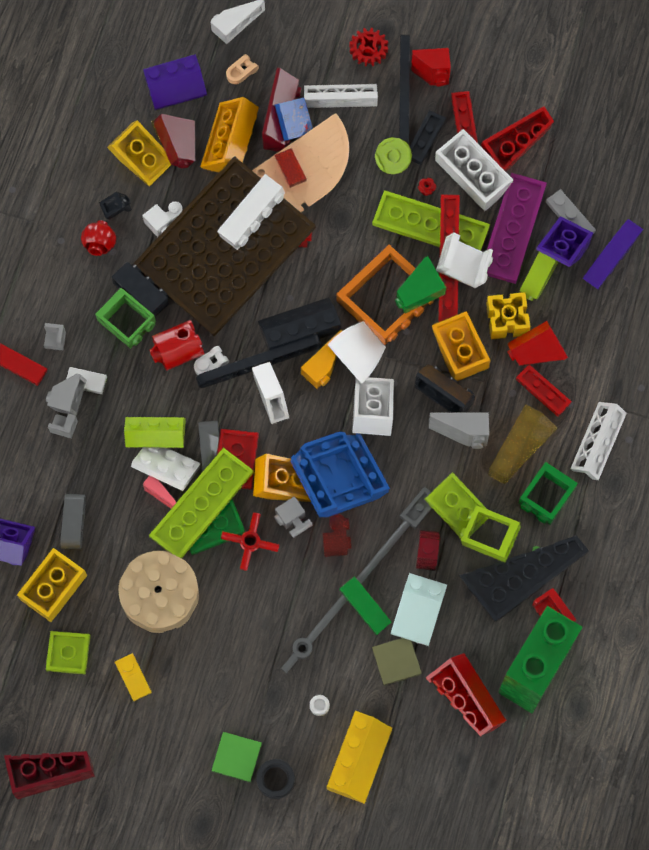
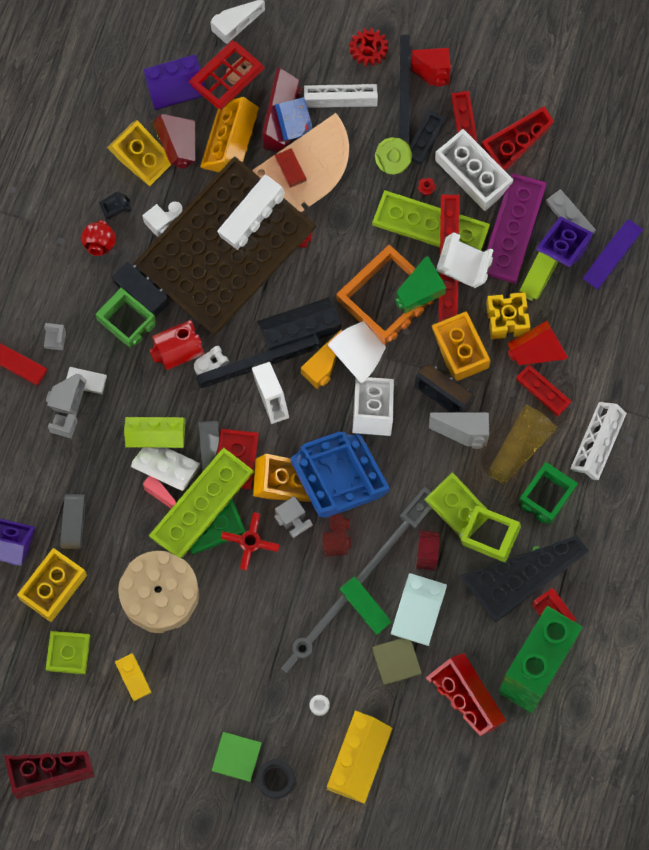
(212, 65): none -> red piece

